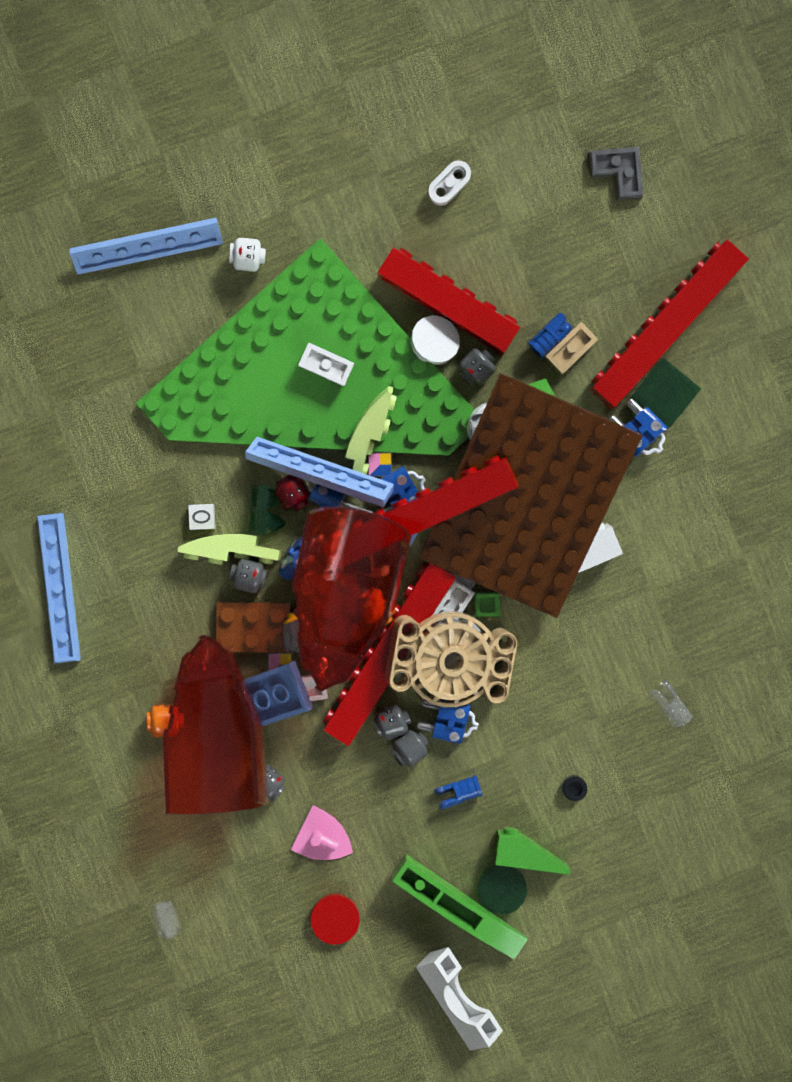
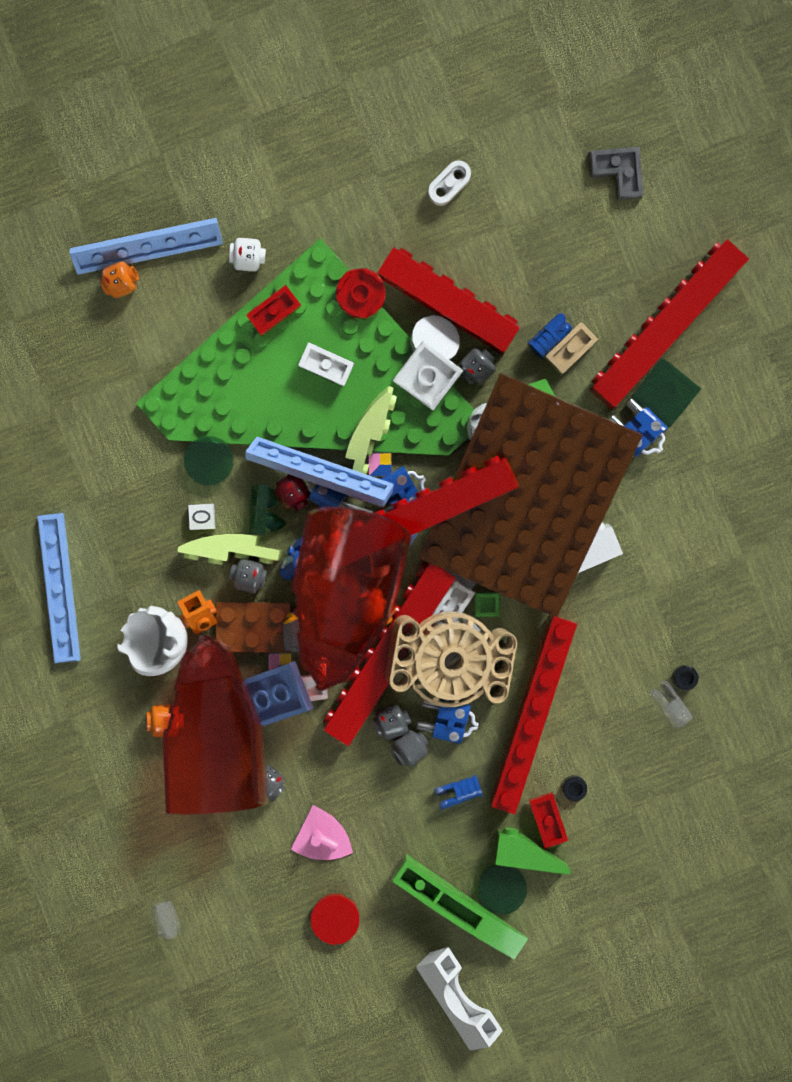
(119, 280): none -> orange head
(153, 640): none -> white piece
(197, 612): none -> orange brick
(208, 460): none -> clear green tile
(273, 310): none -> red plate
(360, 293): none -> red tile
(427, 375): none -> white tile
(532, 714): none -> red brick
(548, 820): none -> red plate
(685, 677): none -> black tile

